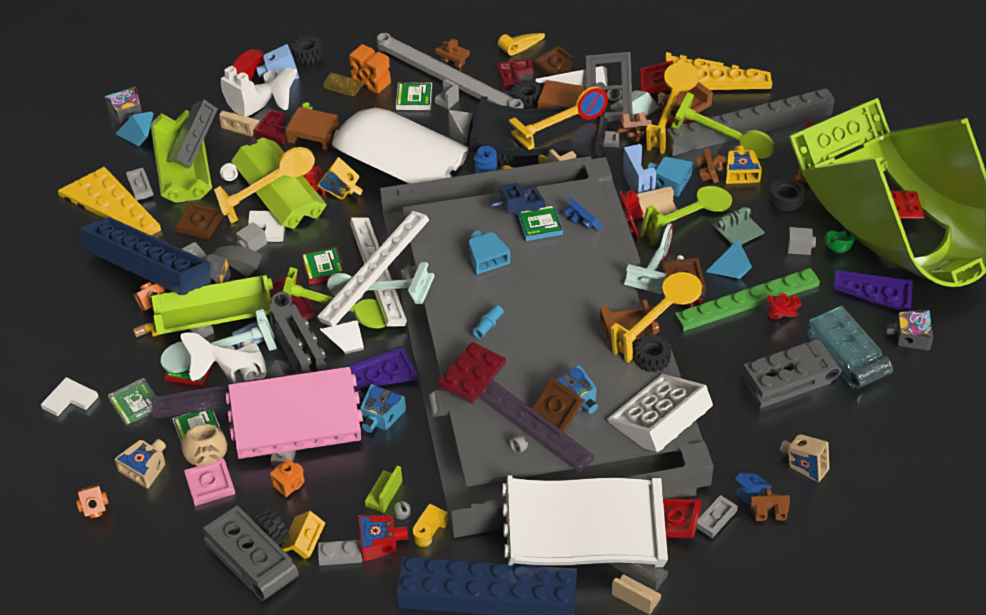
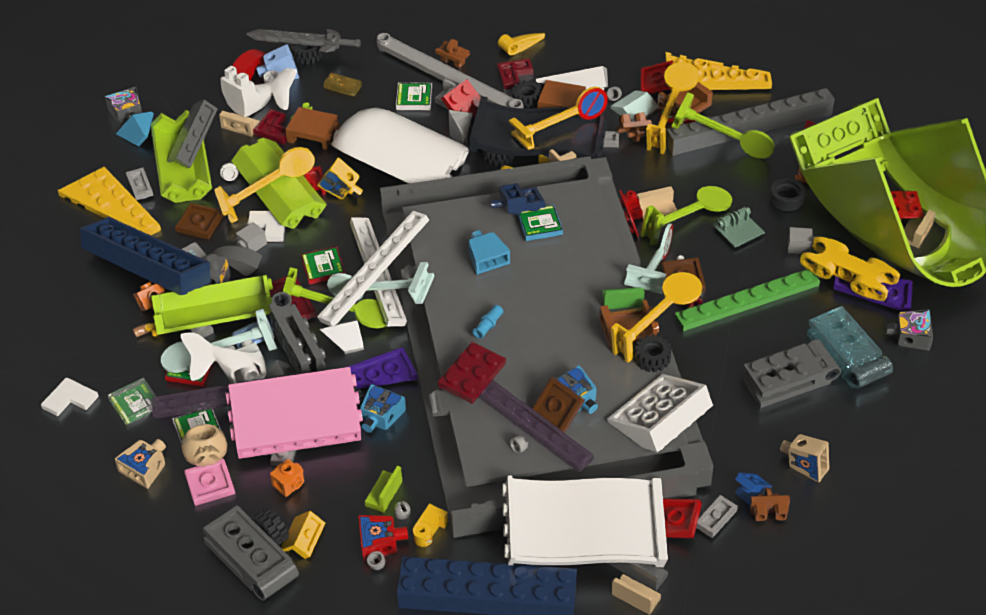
(92, 493): orange brick -> none
(327, 42): none -> sword
(340, 552): light grey plate -> none
(370, 68): orange brick -> none
(370, 560): none -> light grey hinge
(462, 98): none -> plate
(485, 159): blue piece -> none
(555, 62): reddish brown tile -> none
(580, 212): blue plate -> none
(623, 298): none -> bright green panel
(625, 59): dark grey door -> none
(637, 178): light blue panel -> none
(672, 173): dark azure torso -> none
(713, 164): dark orange hips -> none
(732, 262): dark azure slope -> none
(742, 166): yellow torso -> none
(783, 306): red hips -> none
(838, 242): green hair -> none
(863, 275): none -> yellow piece
(918, 228): none -> tan panel

